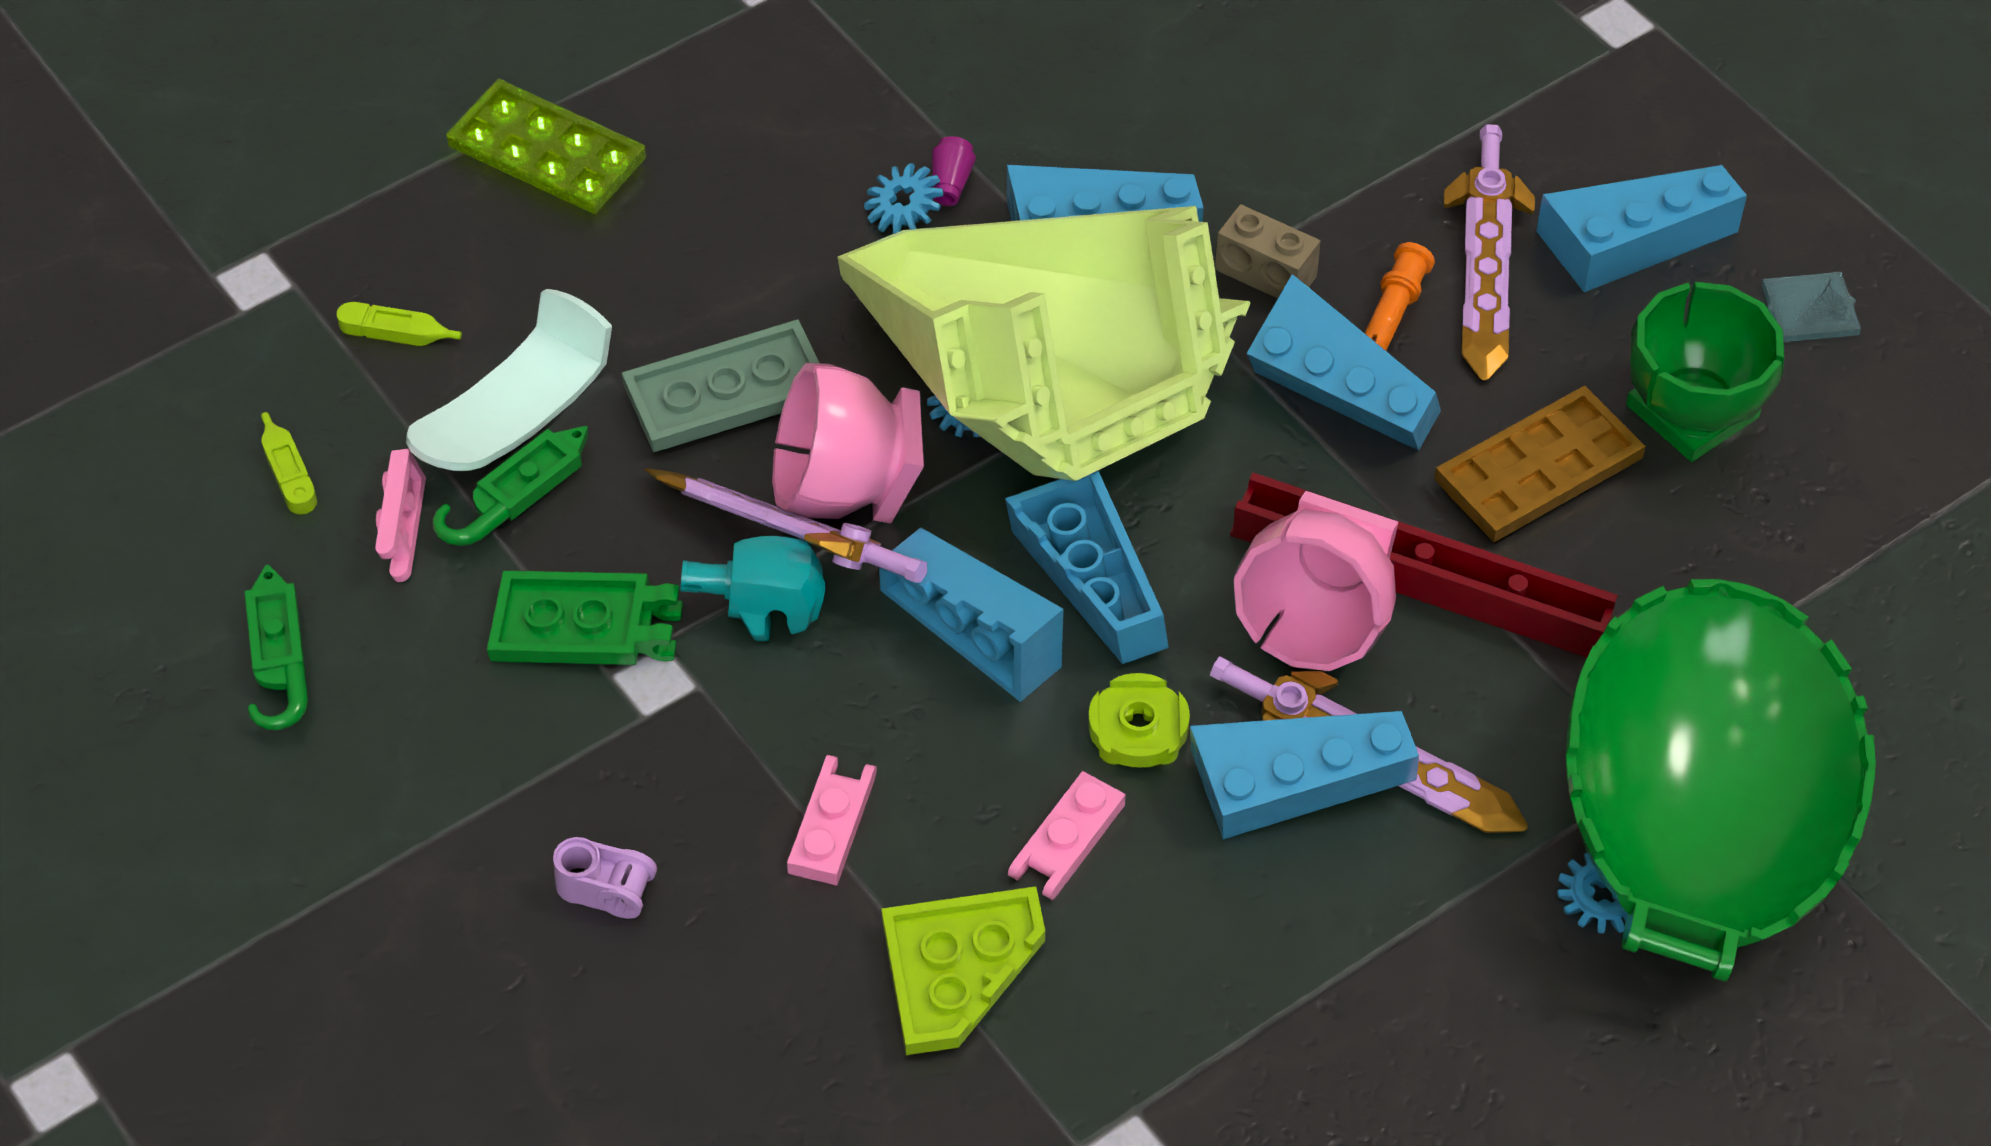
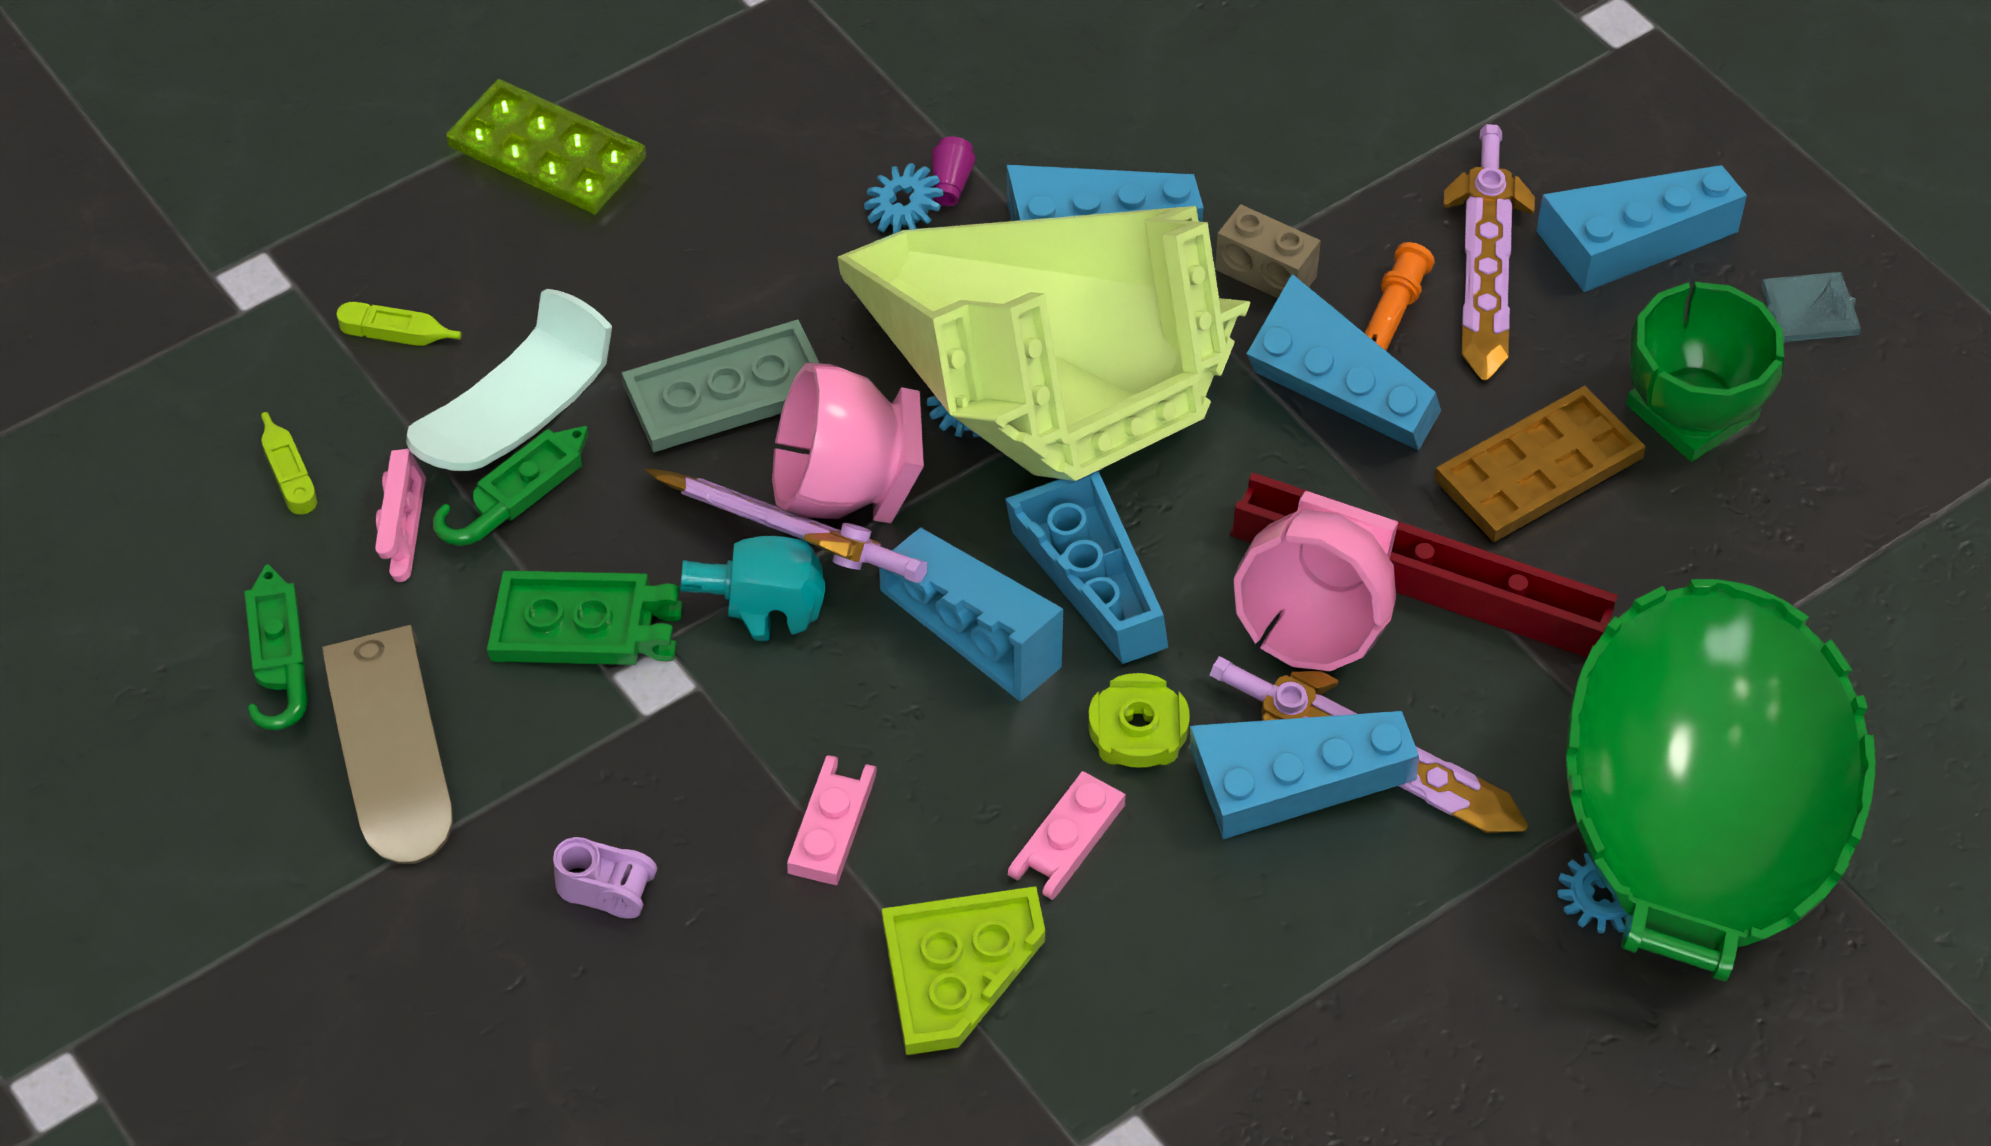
(389, 744): none -> dark tan piece

